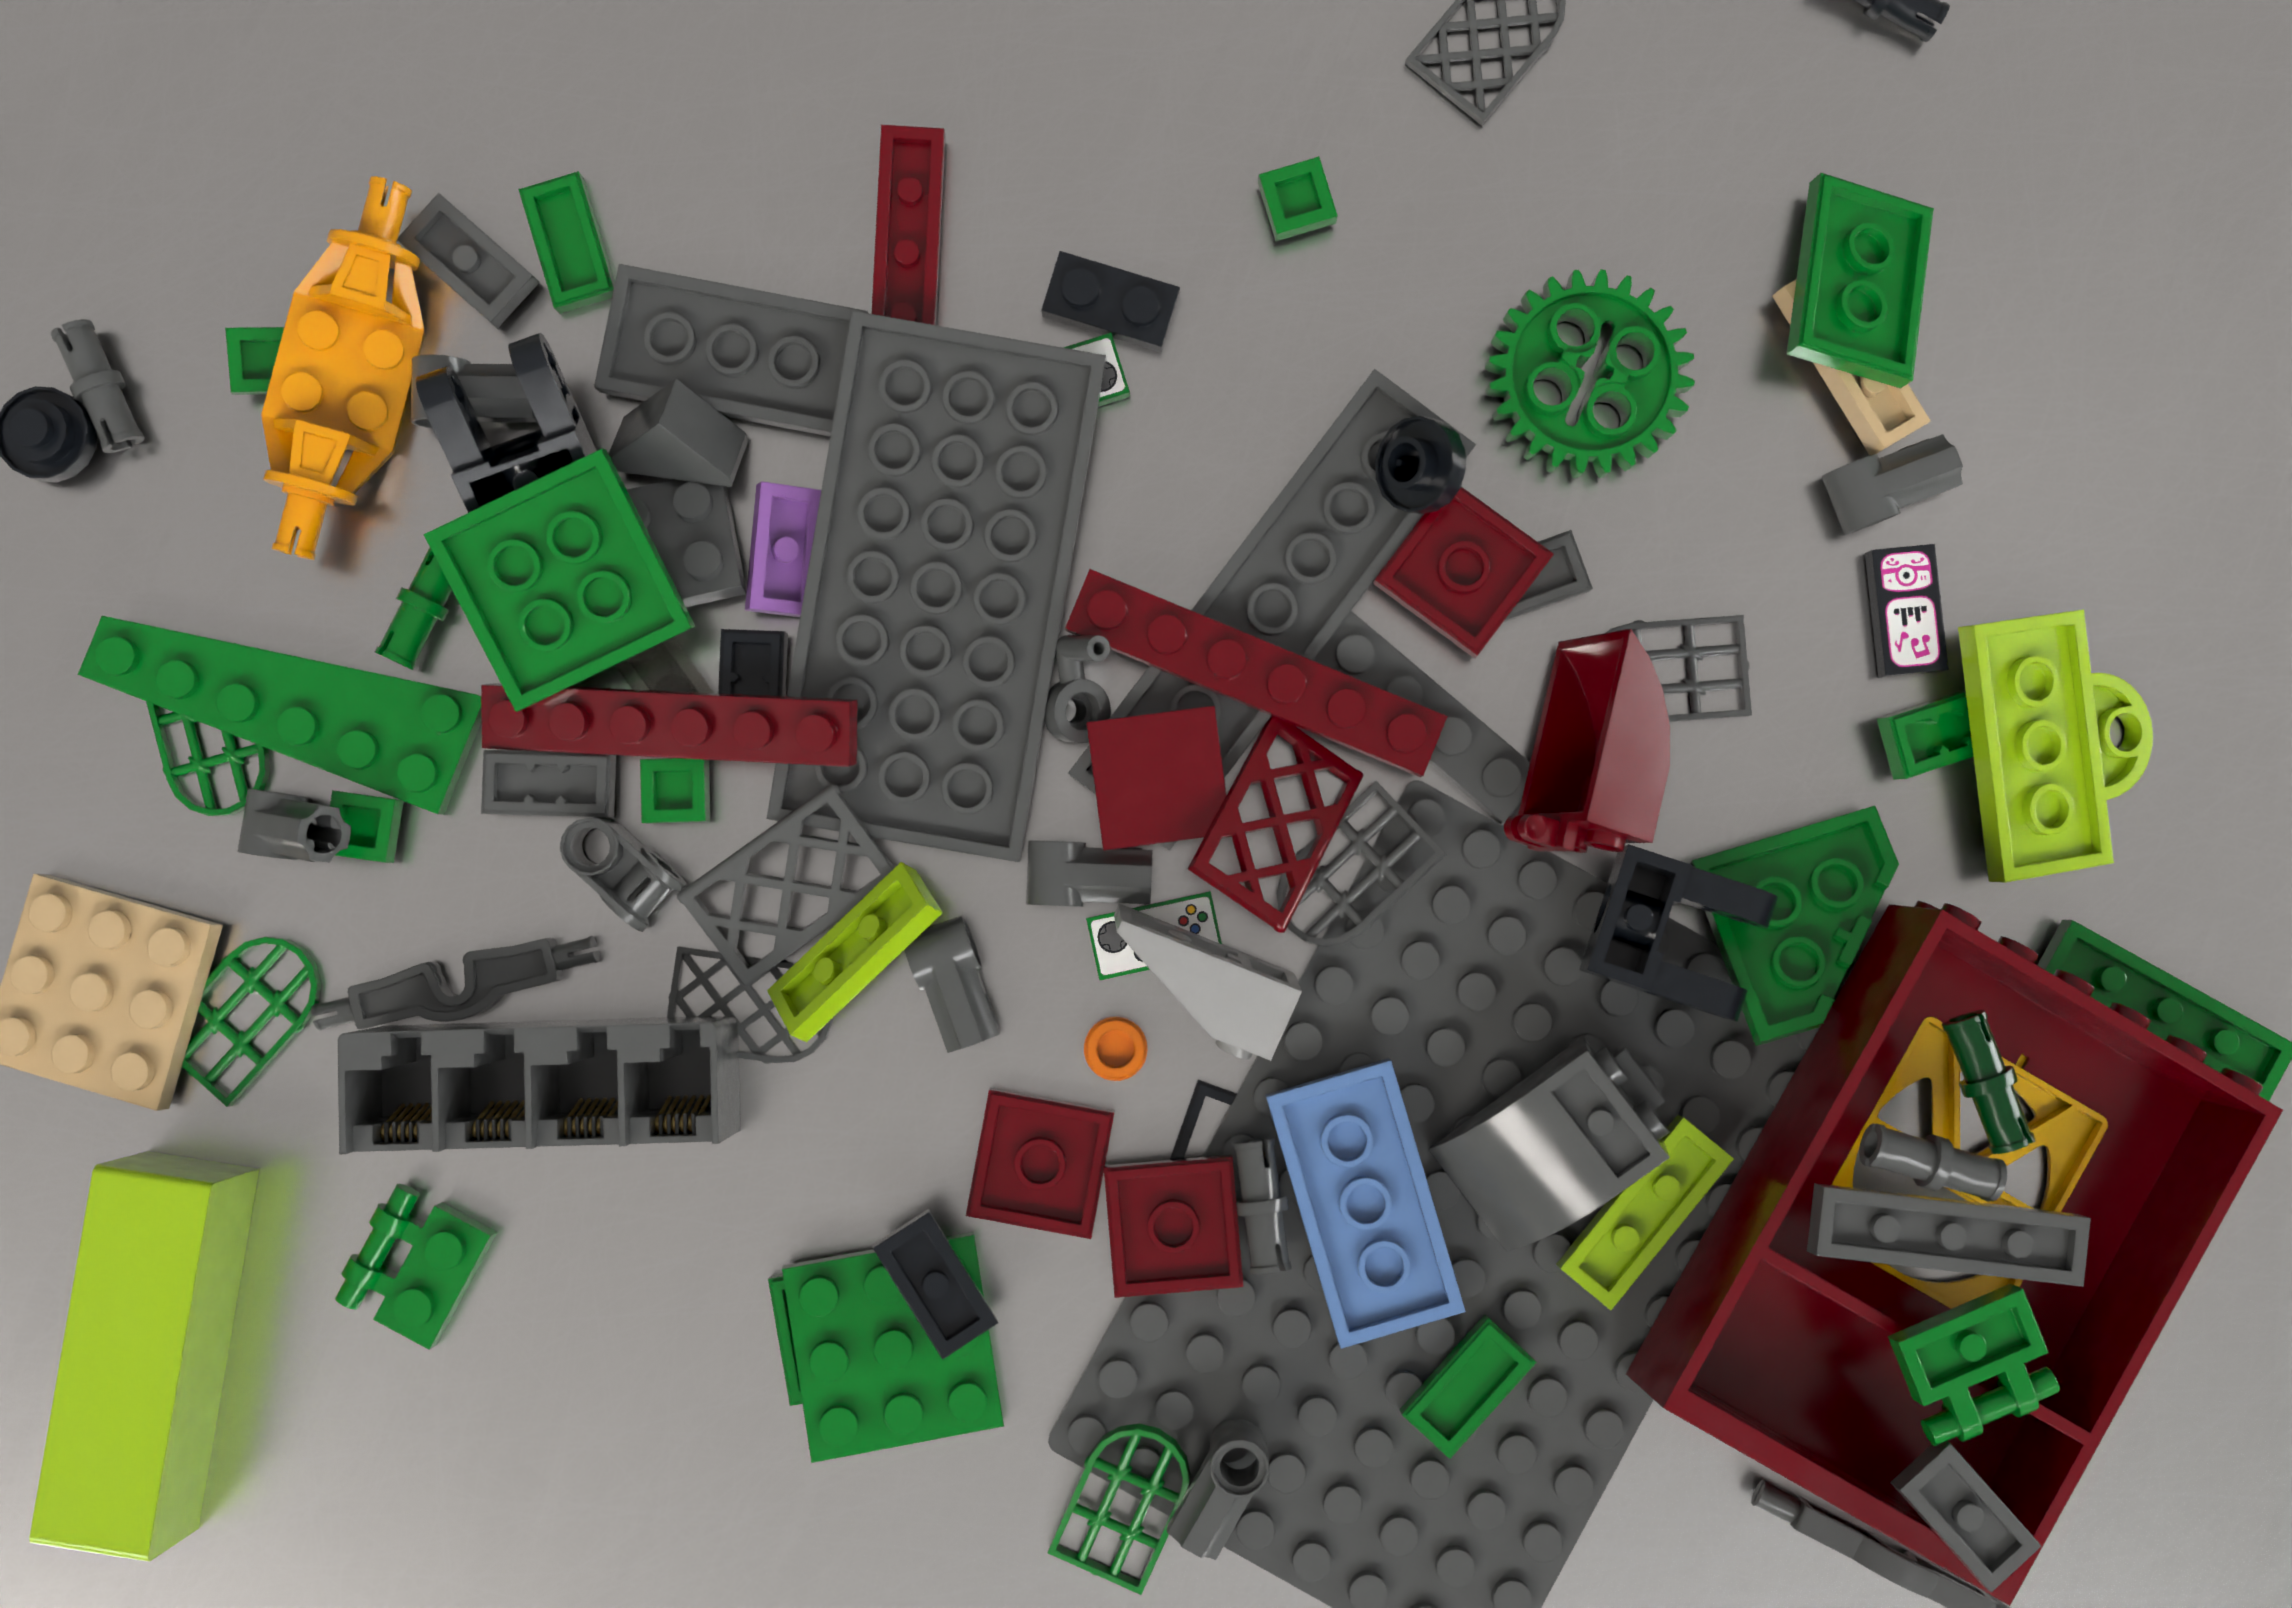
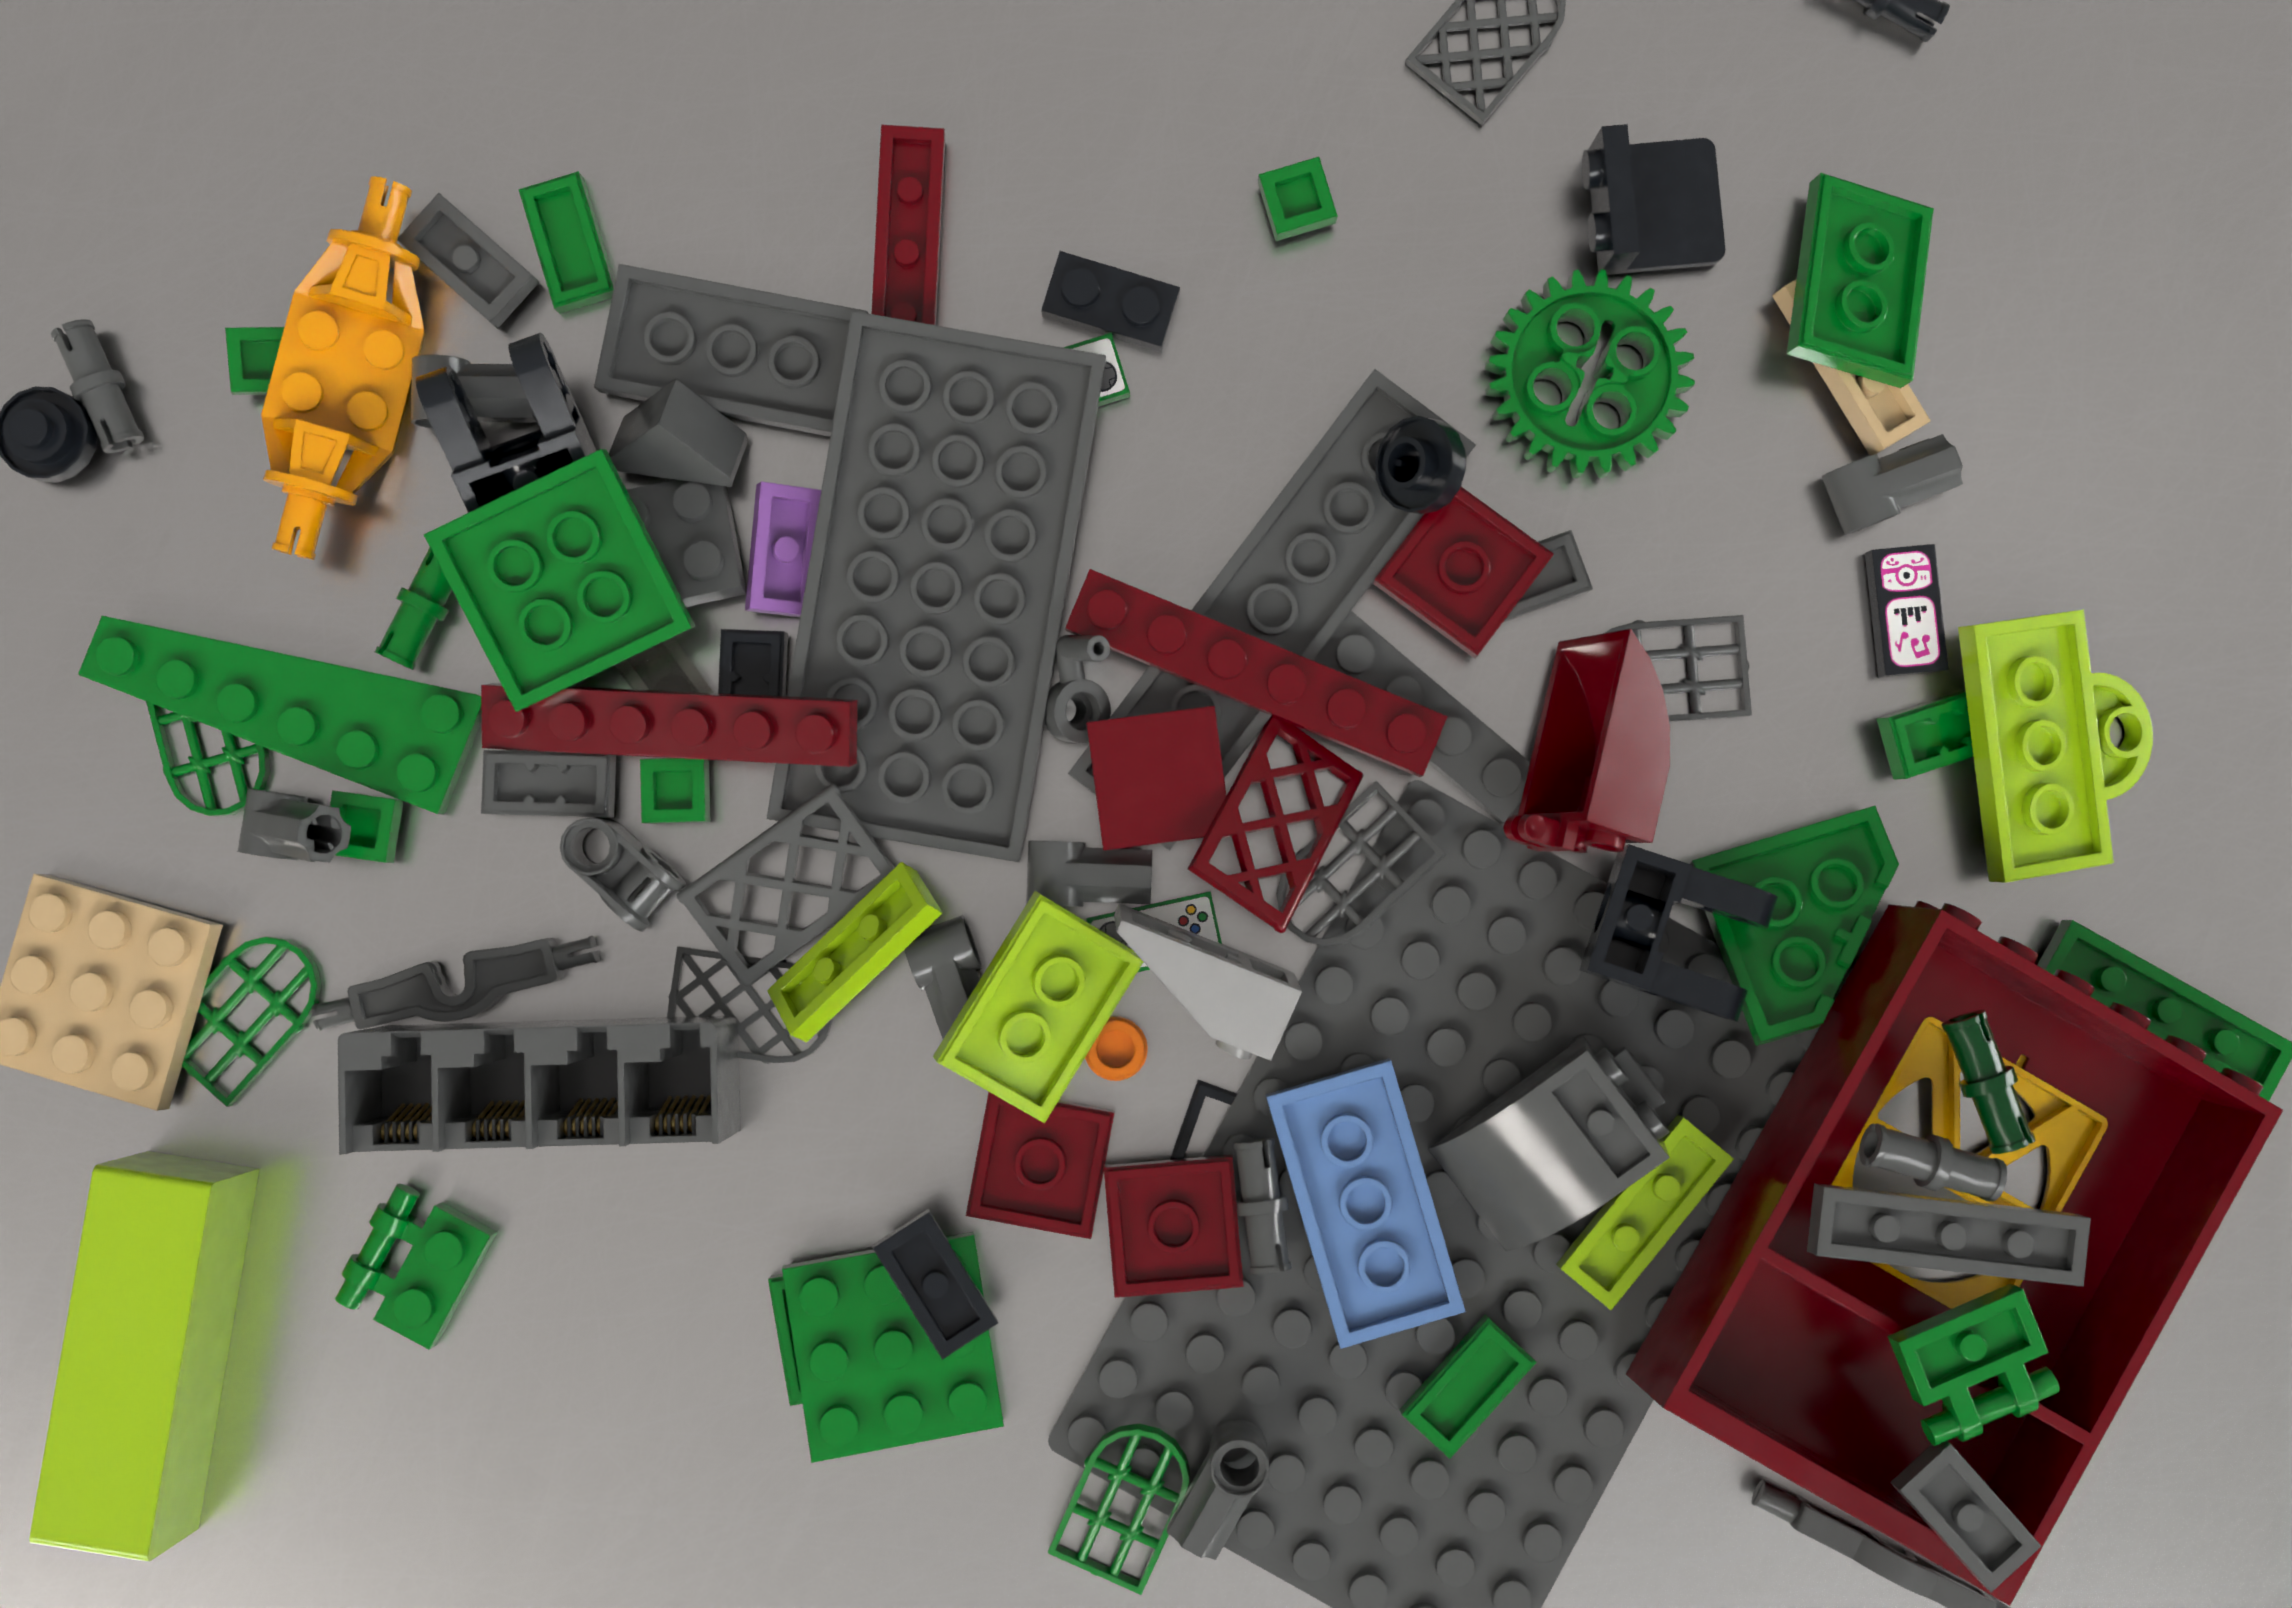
(1038, 1007): none -> lime tile
(1652, 203): none -> black bracket

